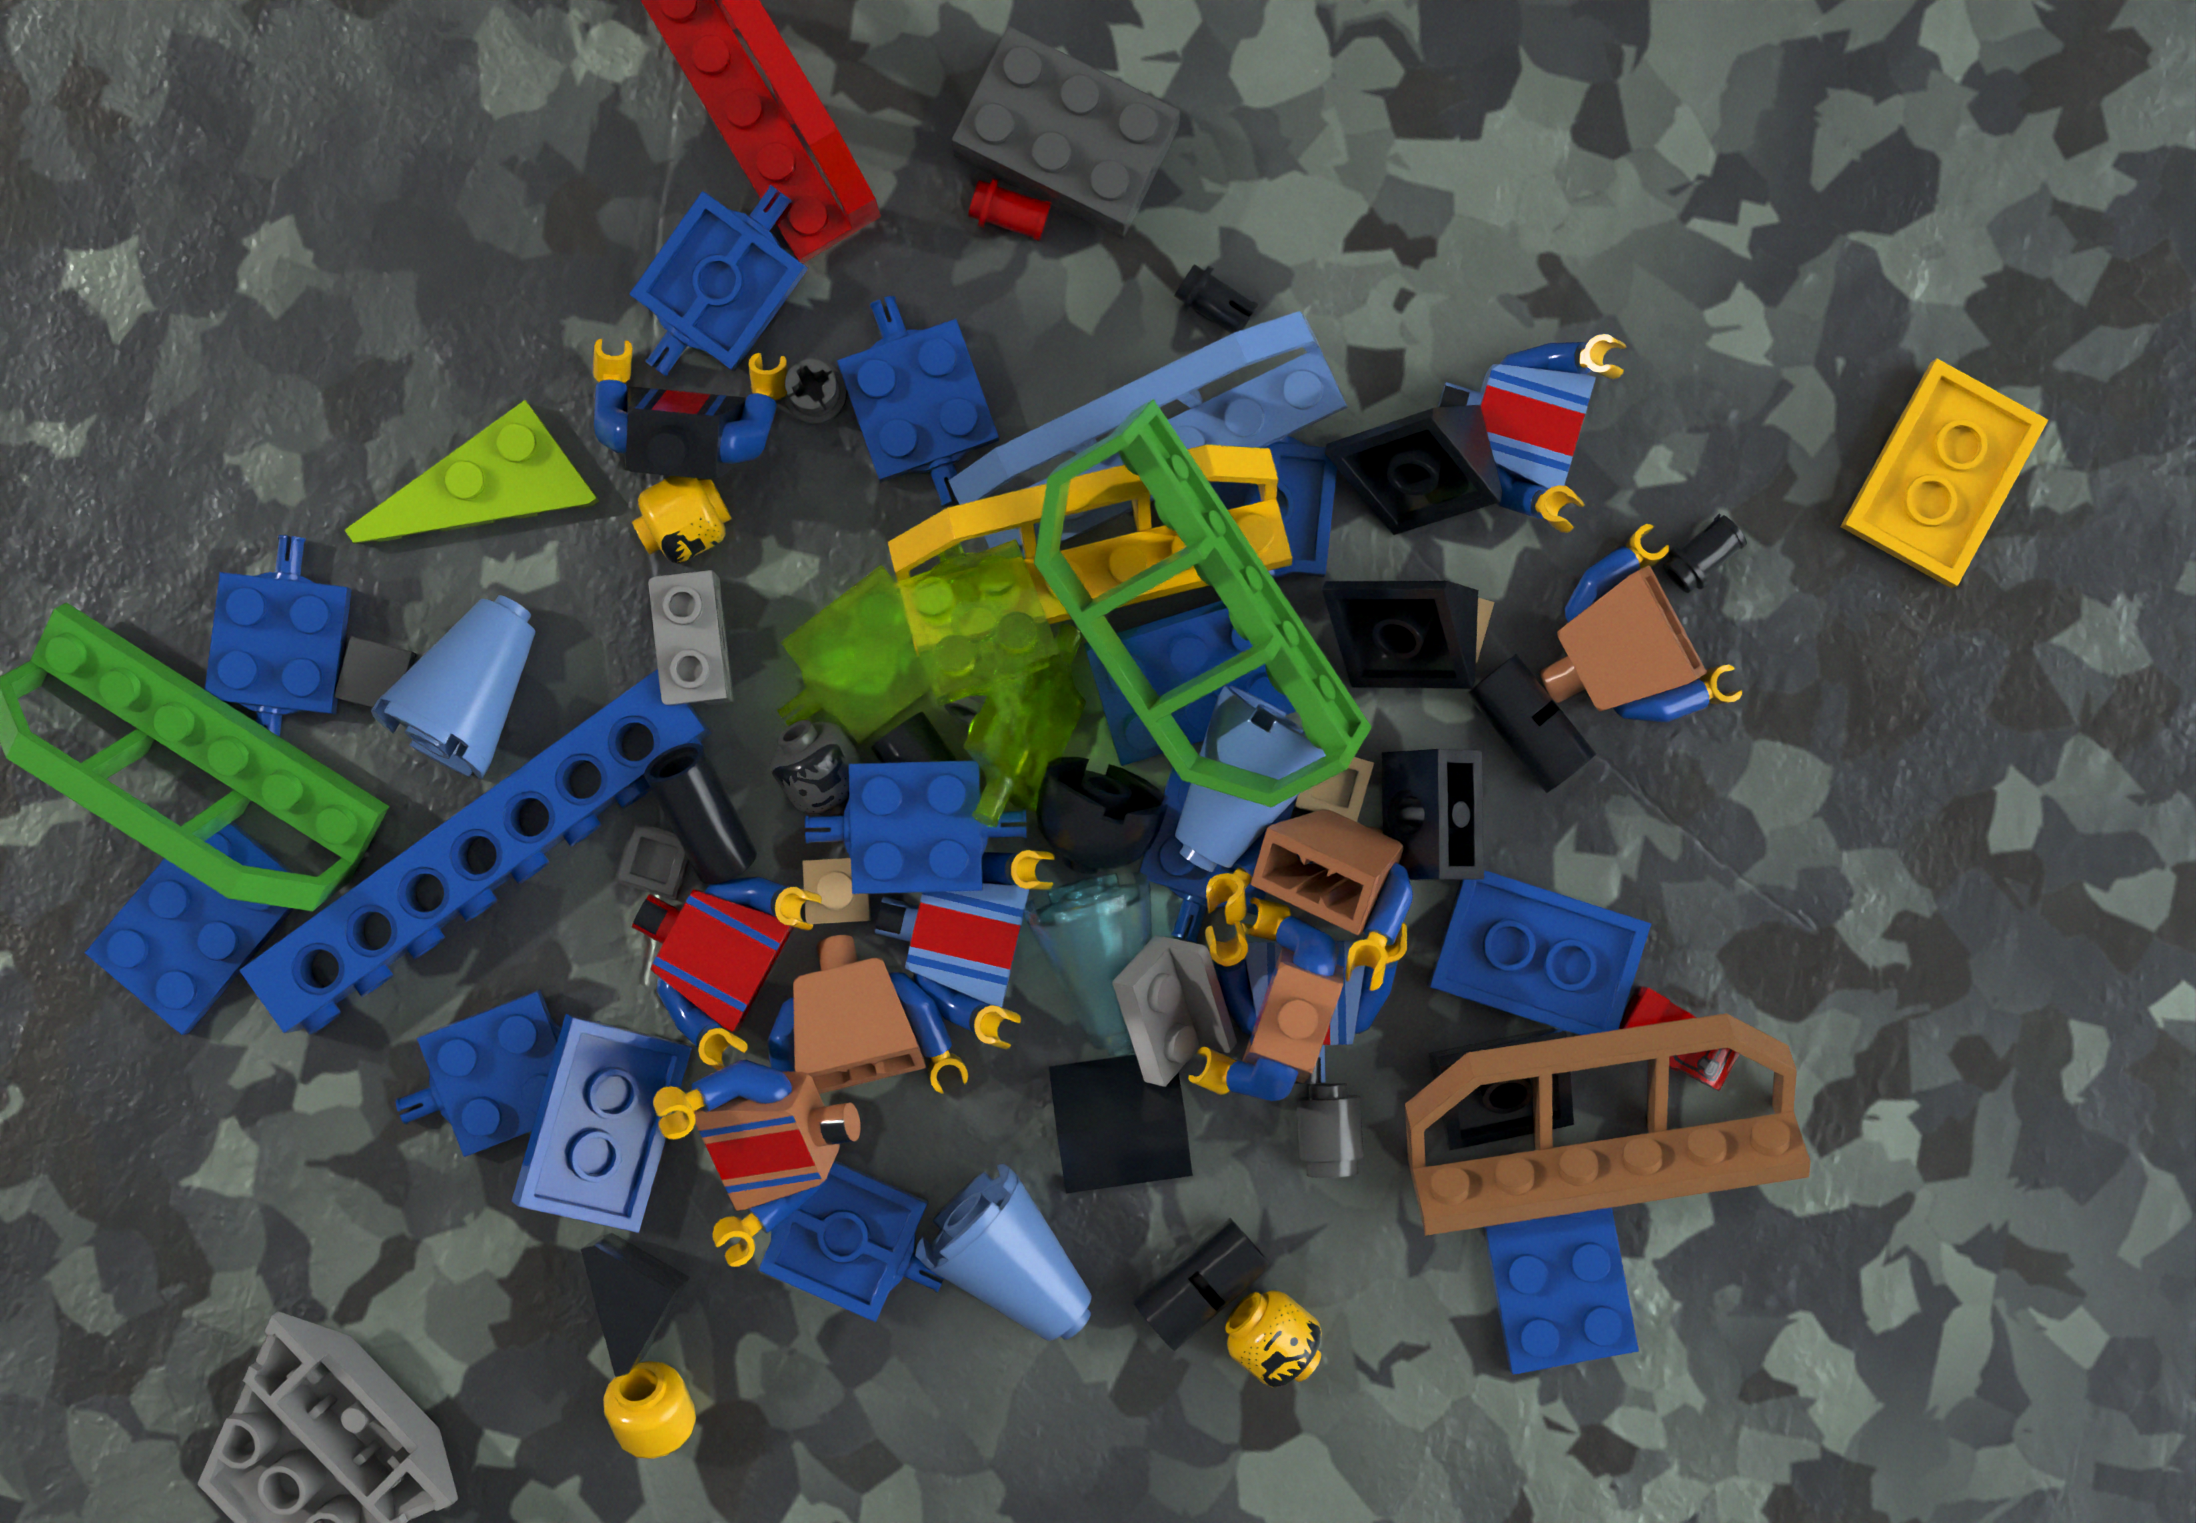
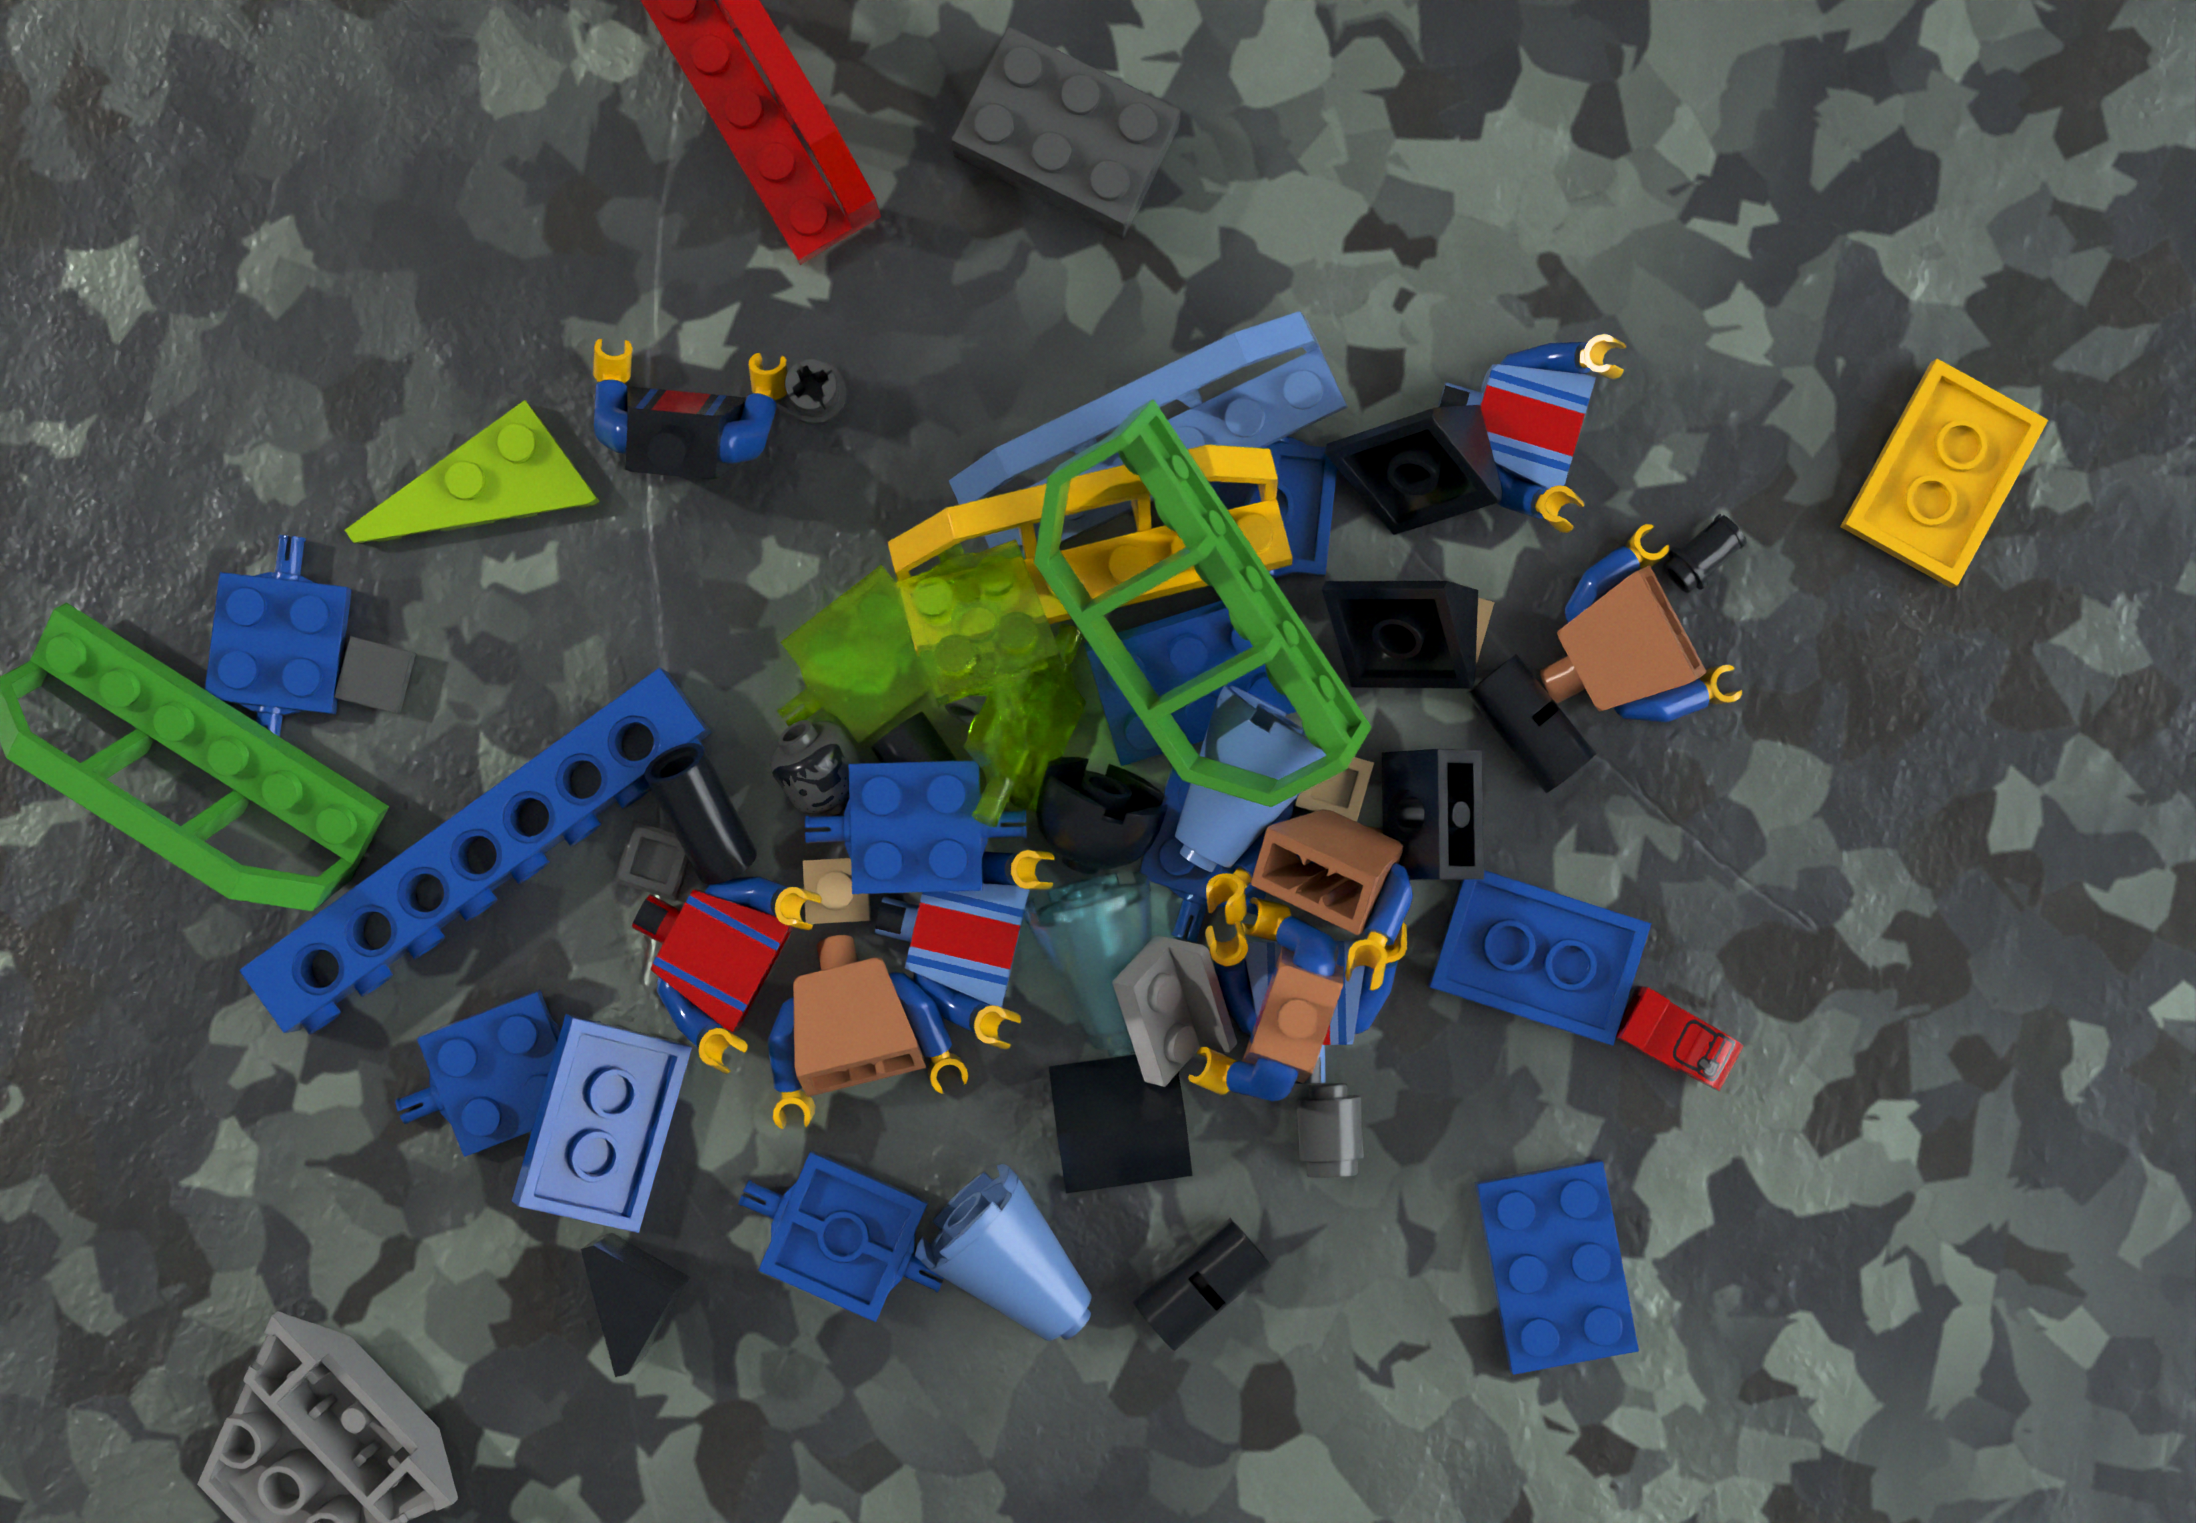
(183, 940): blue plate -> none
(463, 687): medium blue cone -> none
(649, 1410): yellow head -> none
(681, 517): yellow head -> none
(690, 638): light grey bracket -> none
(718, 280): blue plate -> none
(765, 1139): torso -> none
(917, 399): blue plate -> none
(1008, 209): red pin -> none
(1215, 299): black pin -> none
(1274, 1338): yellow head -> none
(1505, 1107): black slope -> none
(1609, 1170): medium nougat plate -> none

